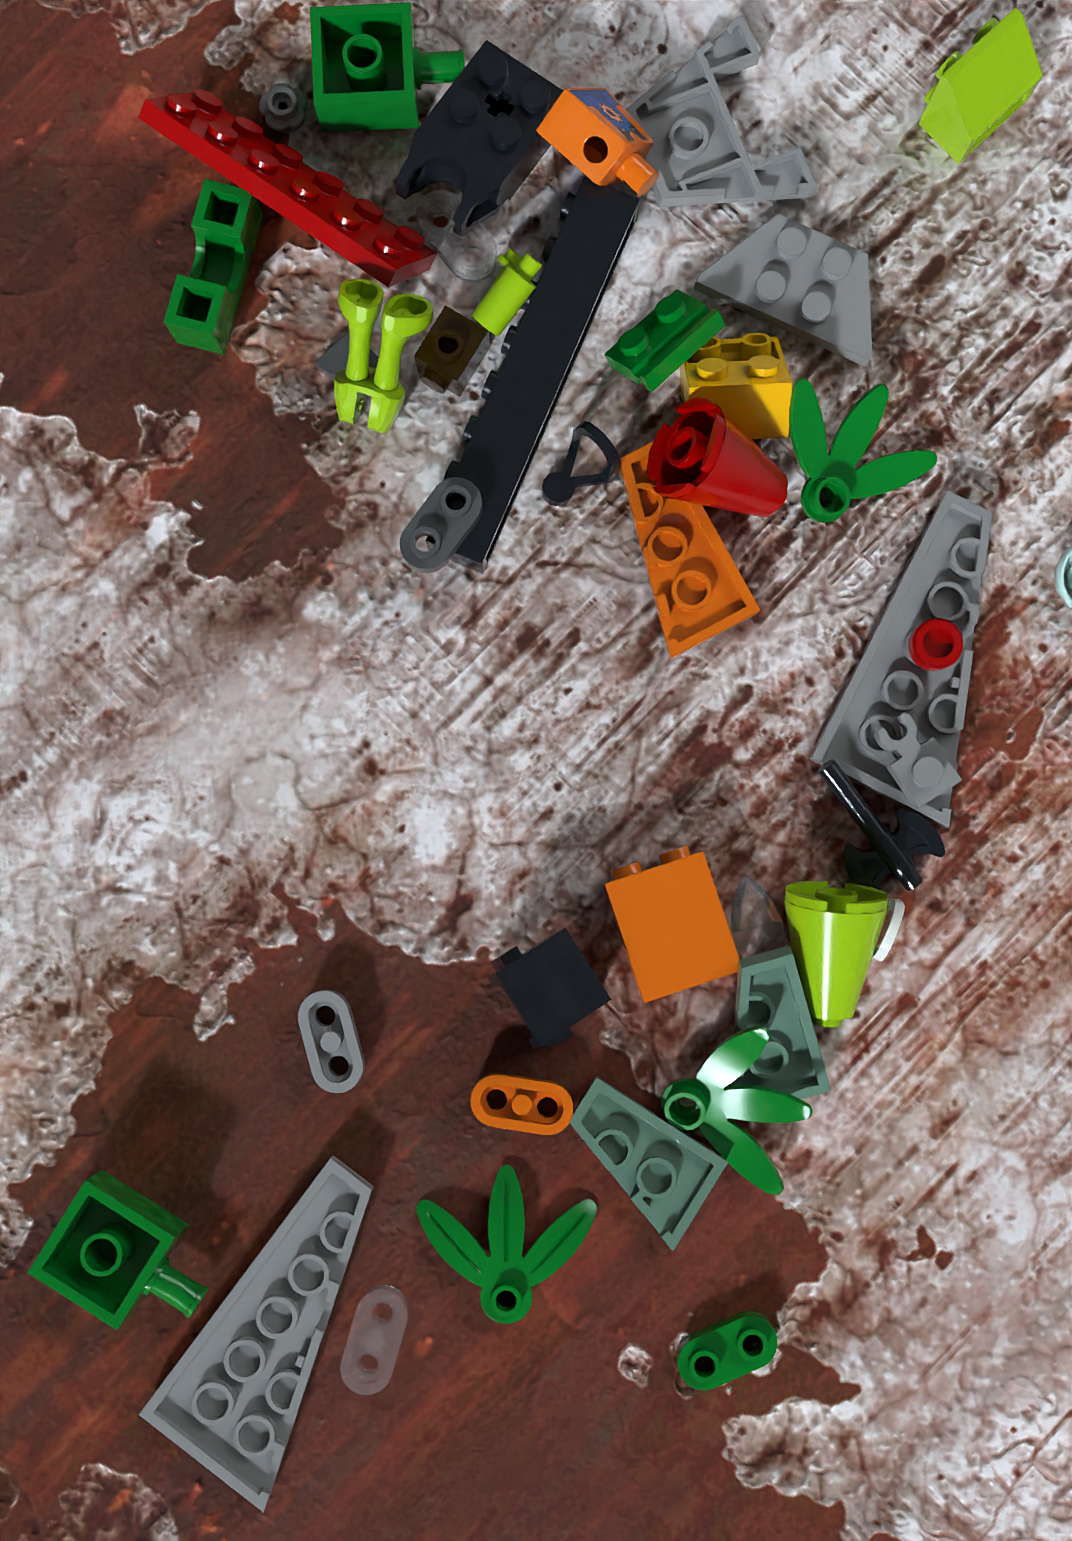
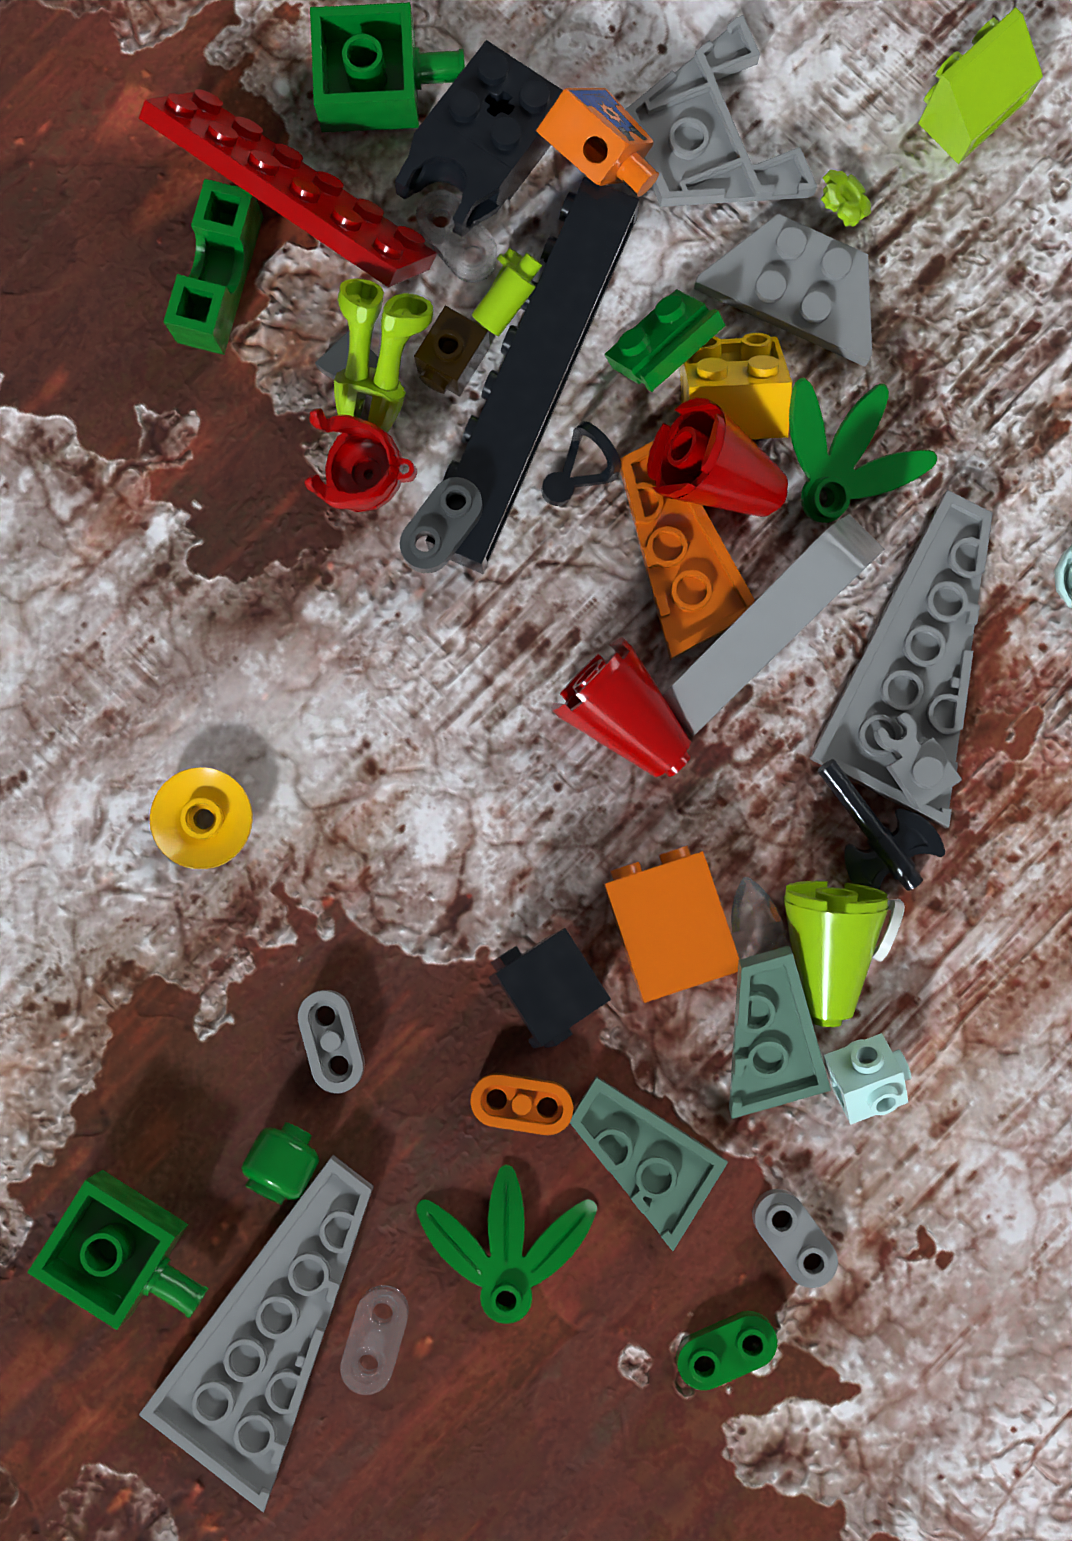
(176, 812): none -> yellow dish
(280, 1163): none -> green head
(285, 120): light grey plate -> none
(354, 454): none -> red hair
(625, 712): none -> red cone
(746, 1103): green plant -> none
(771, 622): none -> light grey beam
(796, 1239): none -> light grey plate
(846, 197): none -> lime plant
(868, 1078): none -> light aqua brick
(935, 644): red tile -> none

